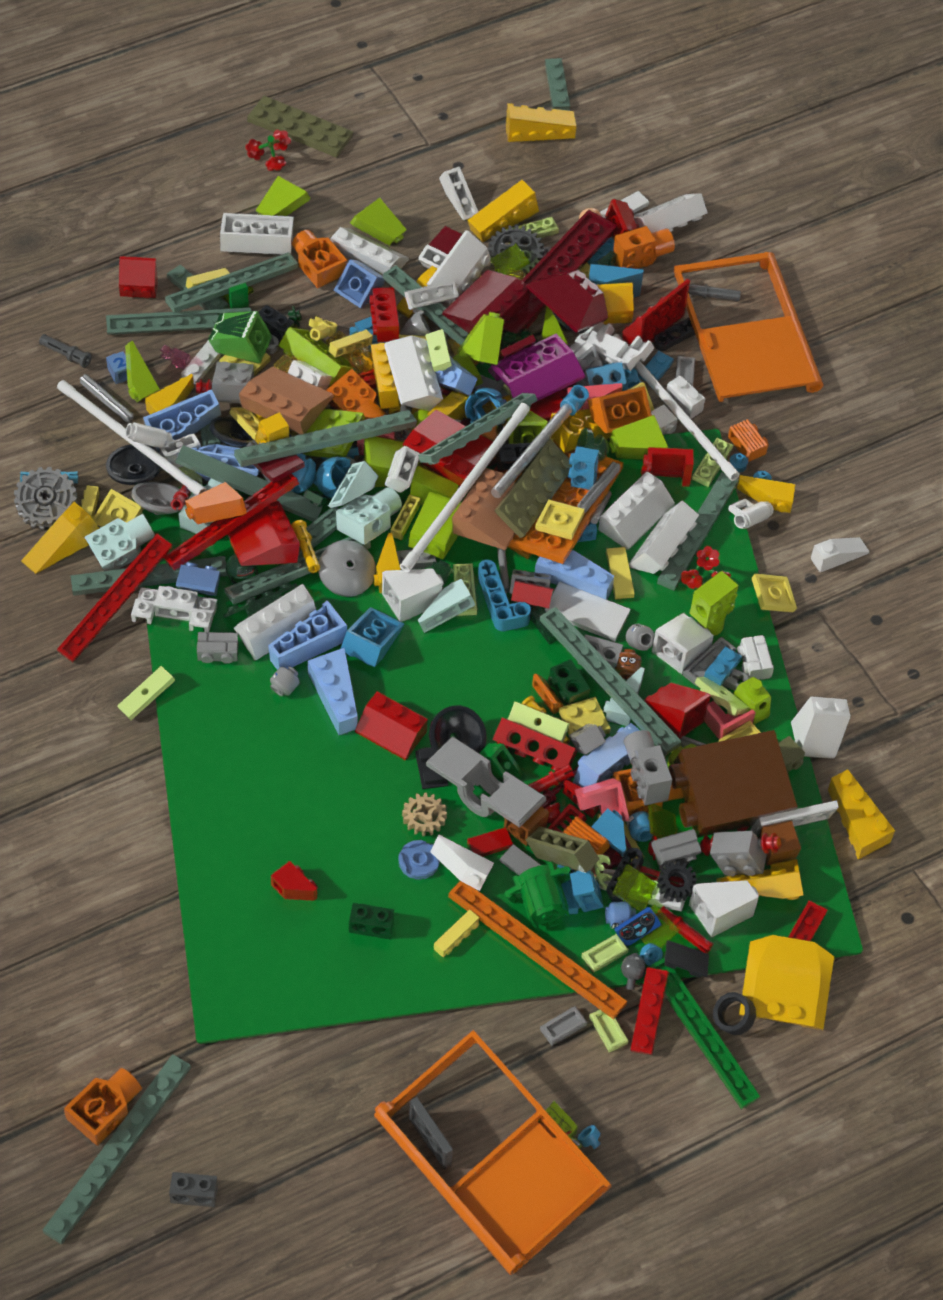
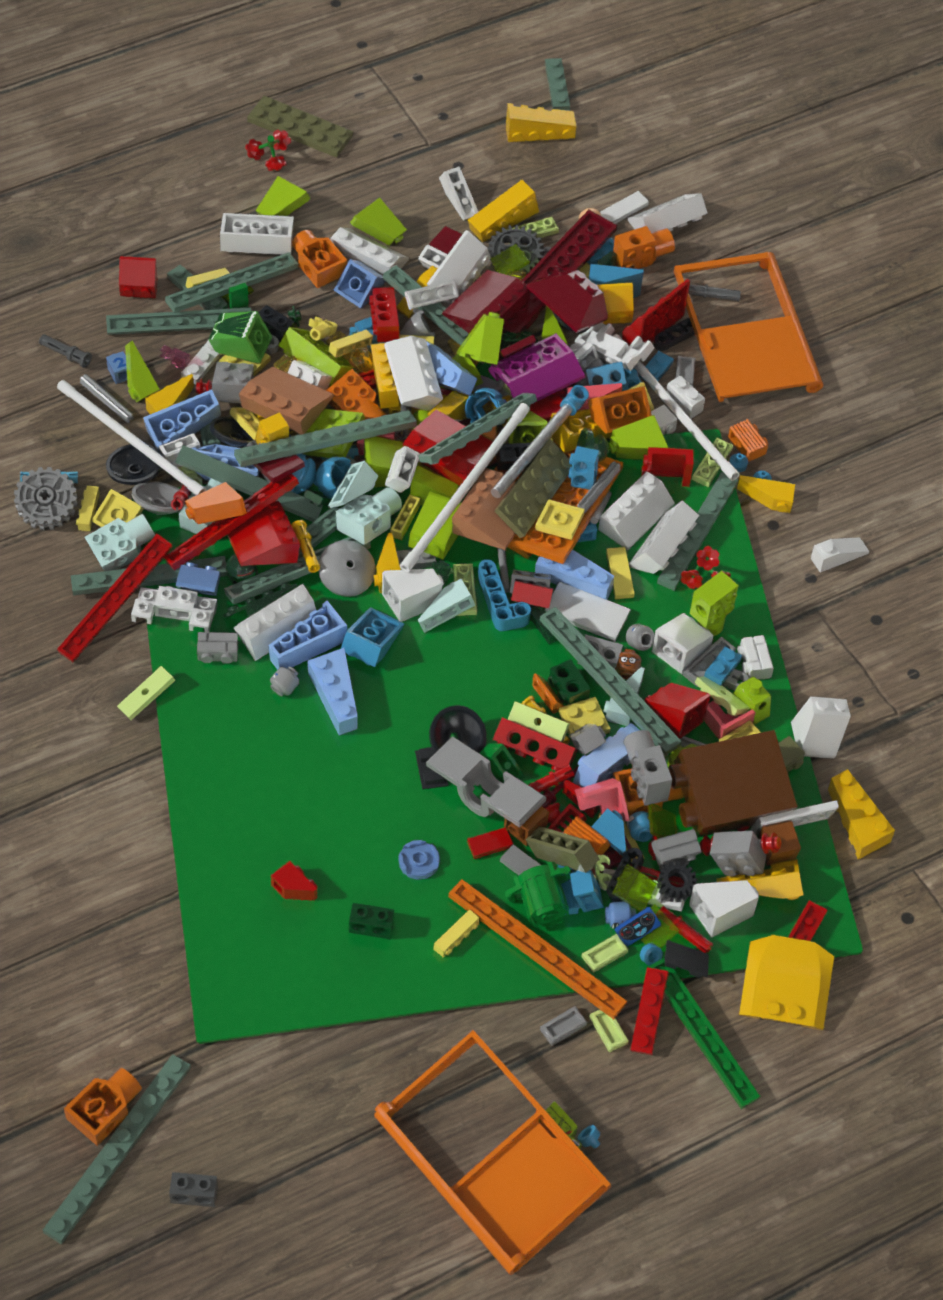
(61, 539): yellow wedge -> none
(149, 435): white piece -> none
(391, 725): red slope -> none
(422, 817): tan gear -> none
(430, 1134): dark grey tile -> none
(438, 350): yellowish green tile -> none
(463, 863): white slope -> none
(622, 216): red slope -> none
(633, 968): dark grey piece -> none
(748, 1018): black tyre -> none
(751, 514): white piece -> none
(774, 593): light yellow plate -> none

